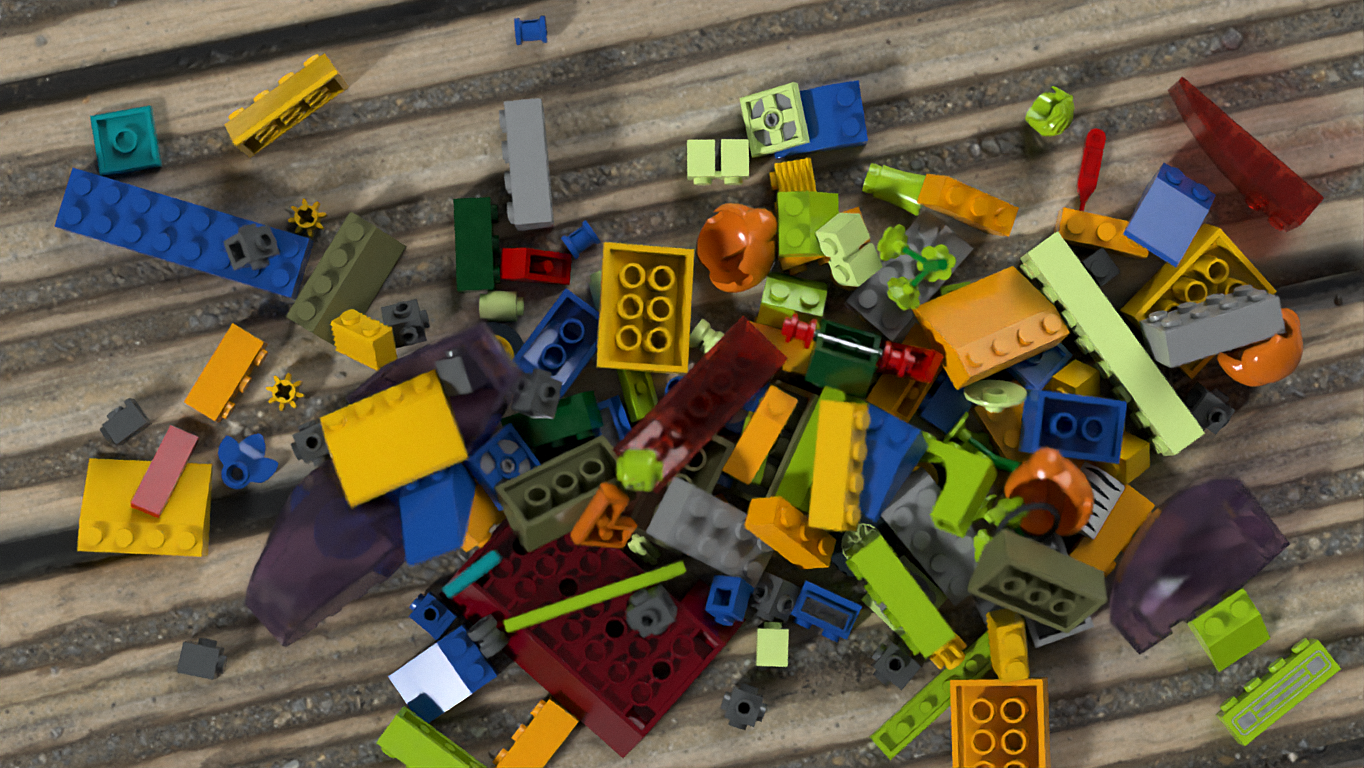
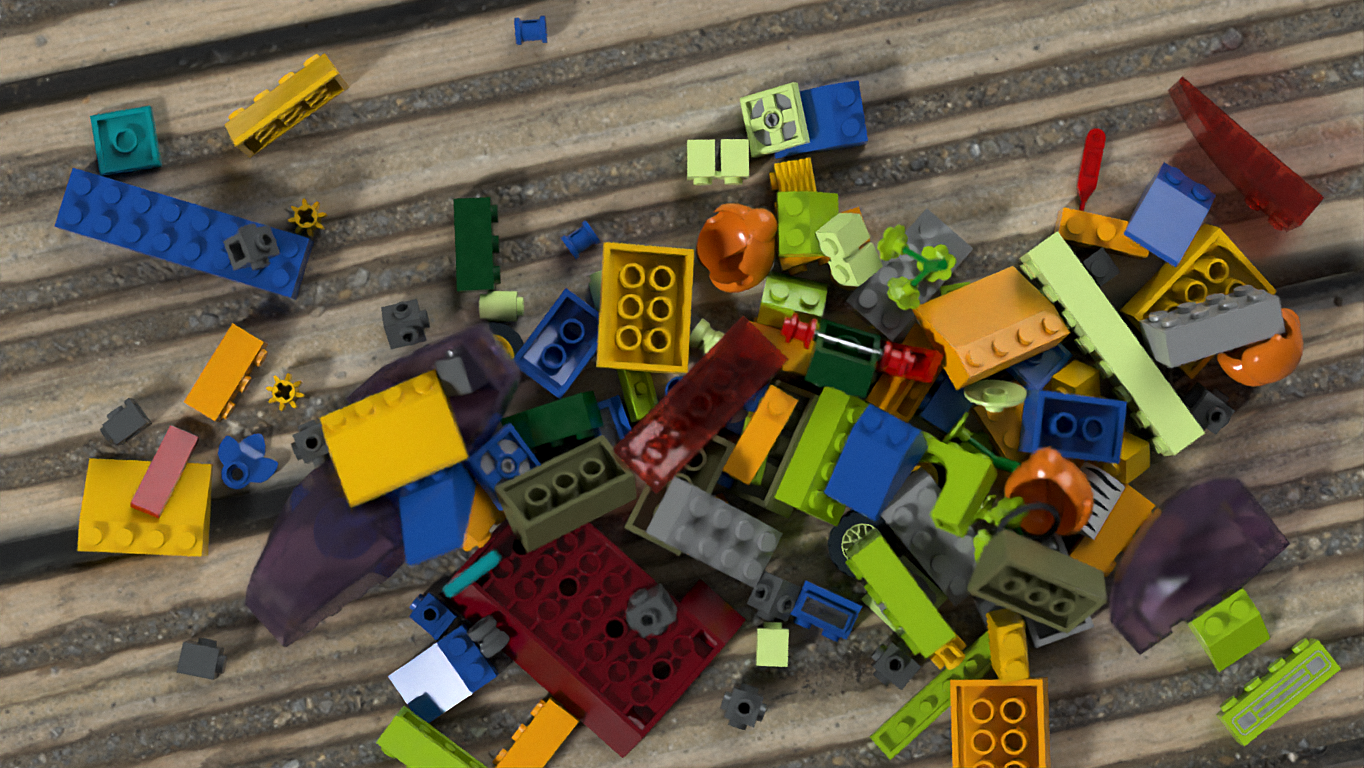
(346, 276): olive slope -> none
(364, 339): yellow brick -> none
(528, 164): light grey brick -> none
(535, 266): red slope -> none
(537, 395): dark grey brick -> none
(594, 596): lime tile -> none
(602, 521): orange brick -> none
(639, 470): lime head -> none
(644, 549): yellowish green axle -> none
(728, 599): blue brick -> none
(788, 533): light orange brick -> none
(839, 465): yellow brick -> none
(895, 187): lime plant -> none
(967, 205): light orange brick -> none
(1051, 113): lime hair -> none

